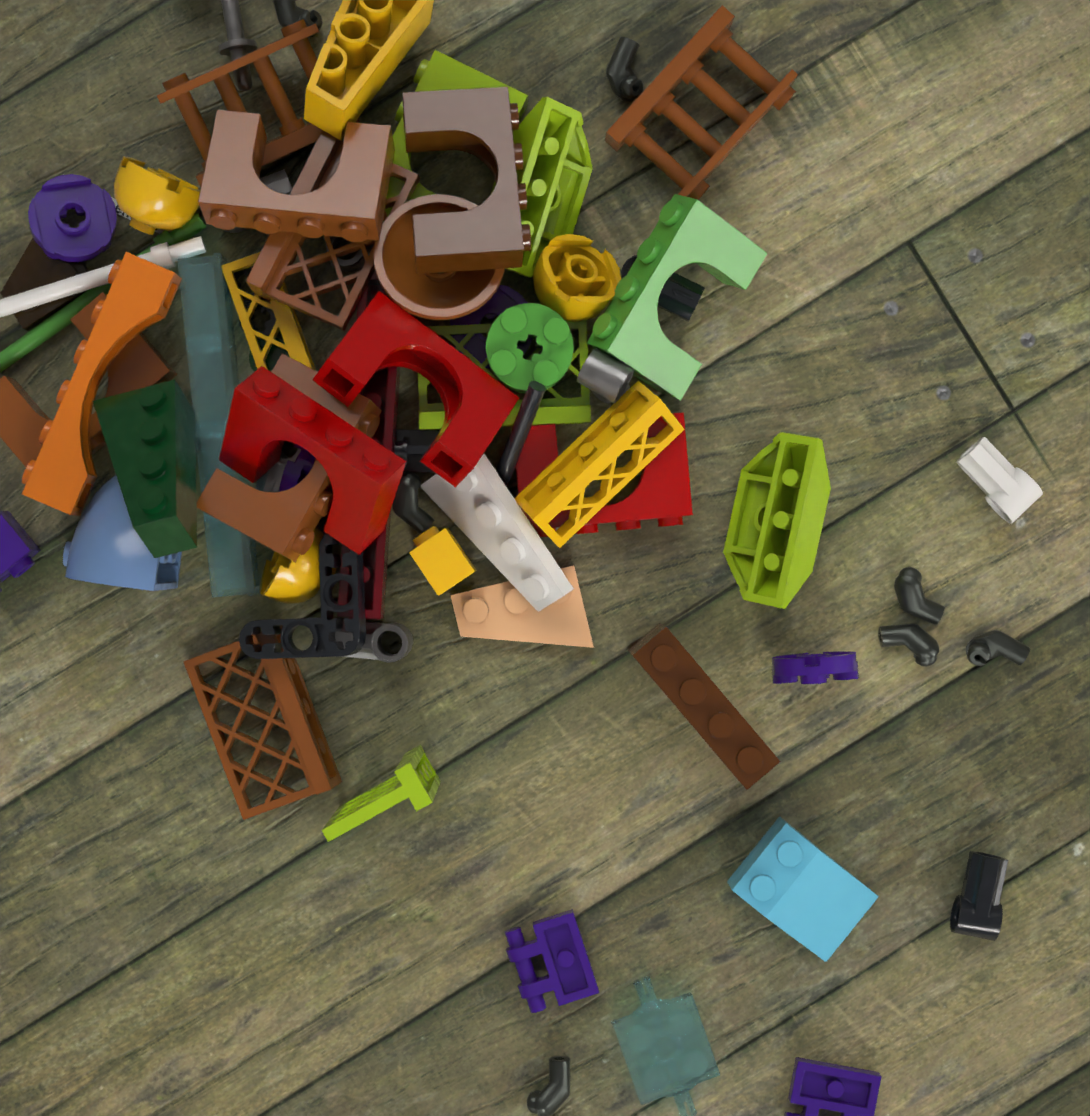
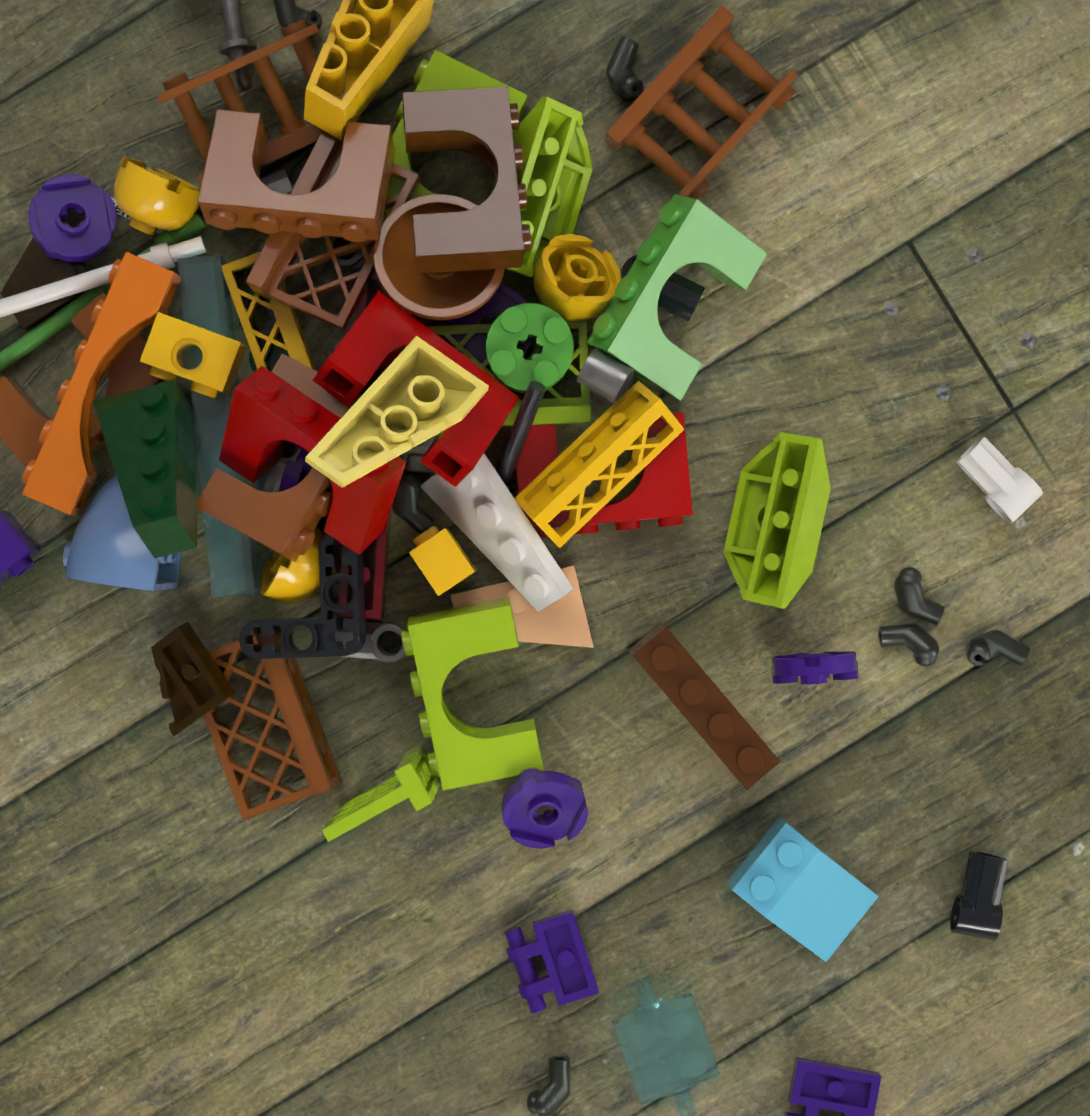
(171, 339): none -> yellow brick
(188, 677): none -> dark brown wing
(401, 409): none -> light yellow wedge
(464, 752): none -> lime arch
(544, 789): none -> dark purple plate

